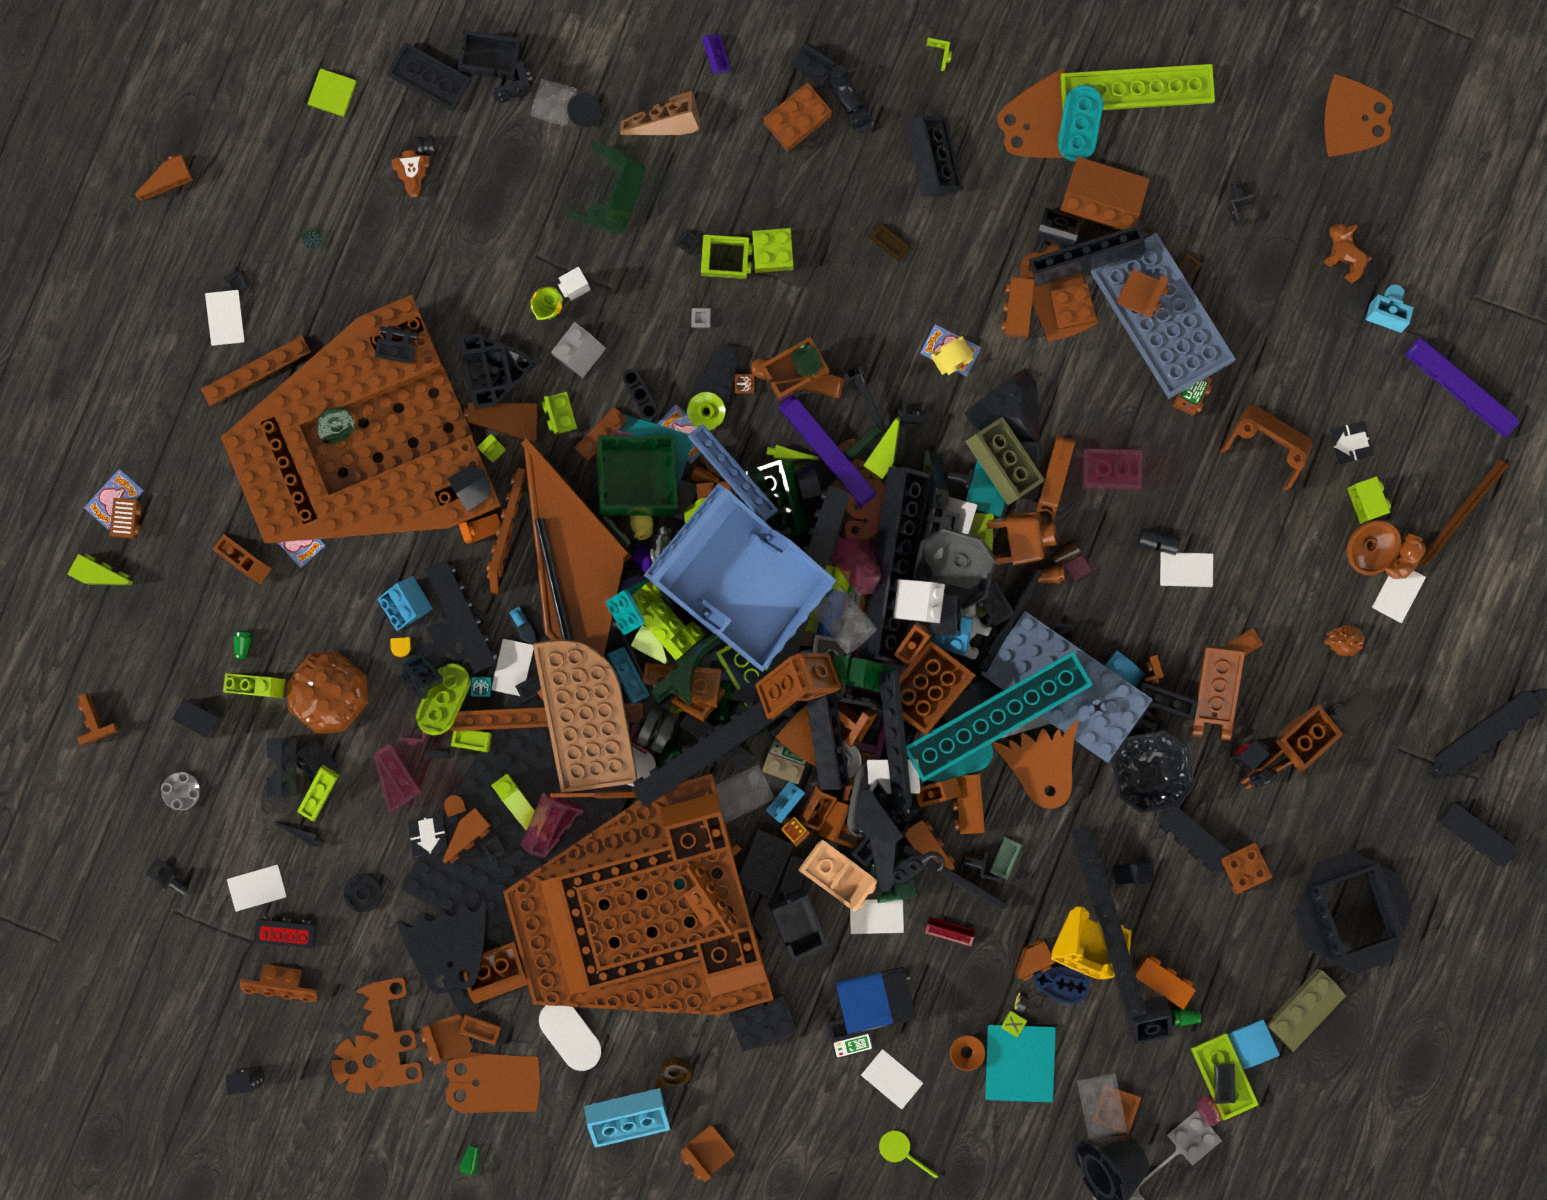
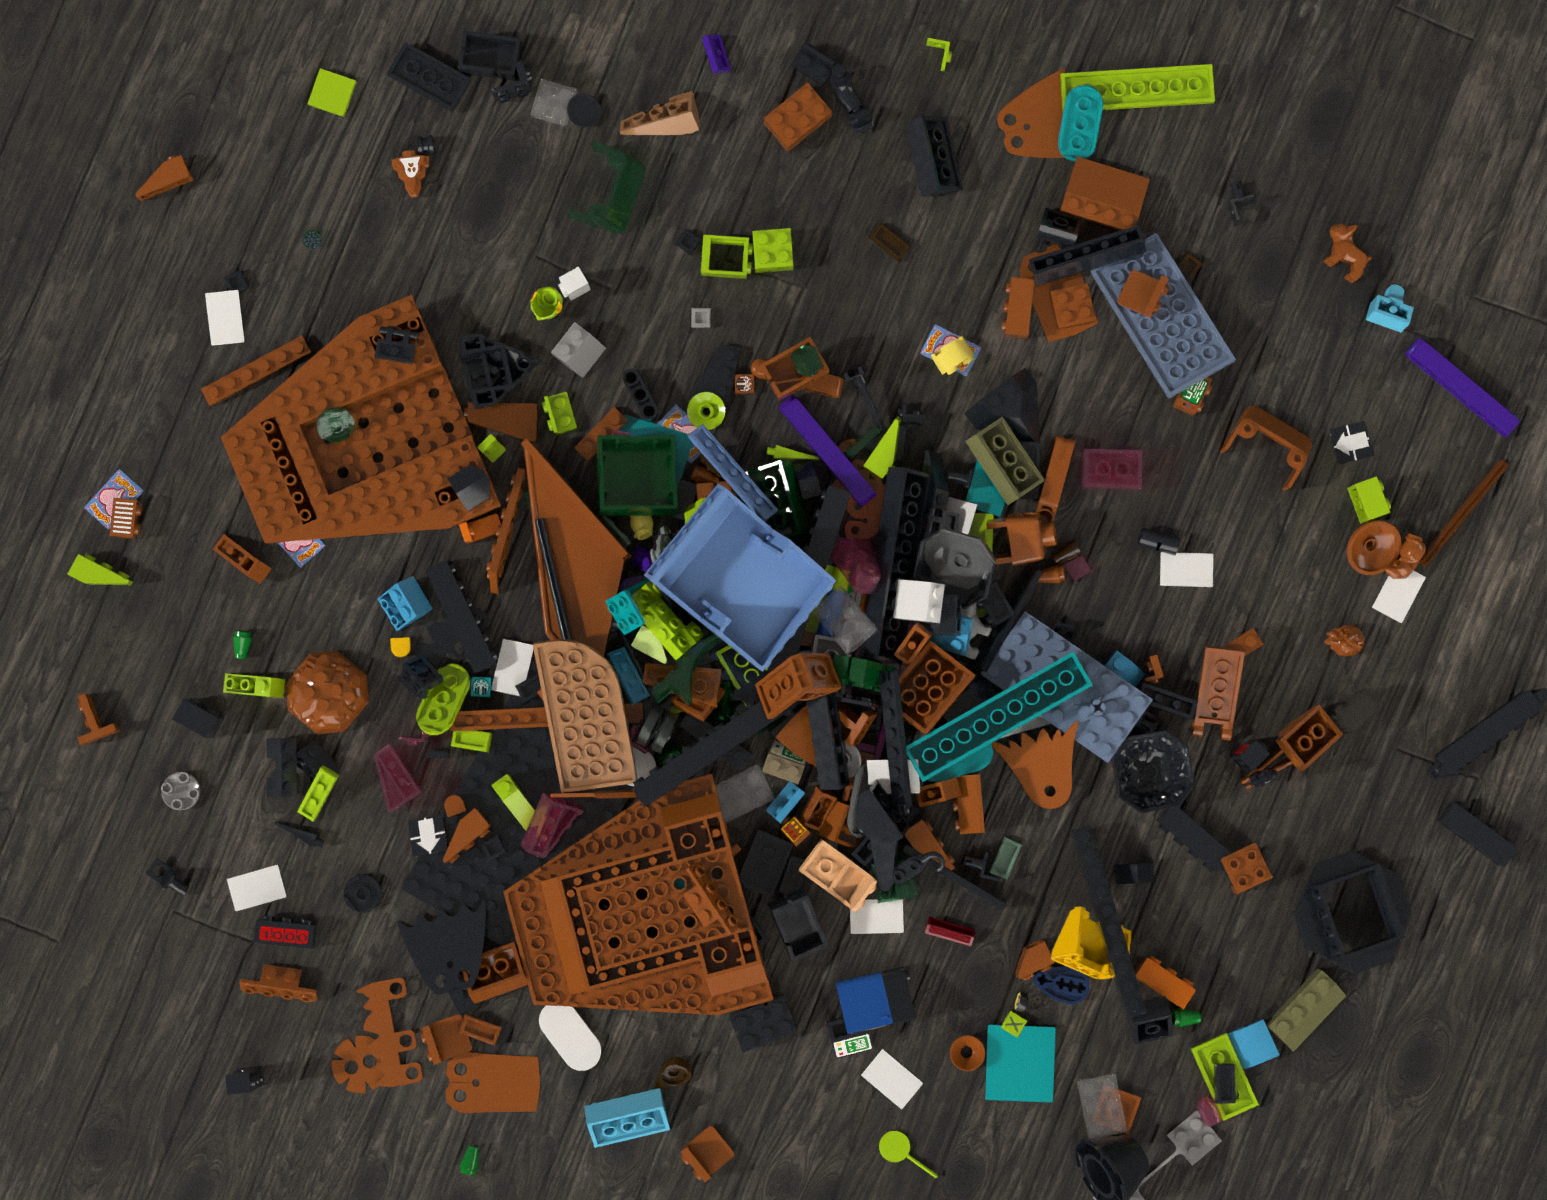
(525, 628): piece -> none
(1343, 117): dark orange piece -> none

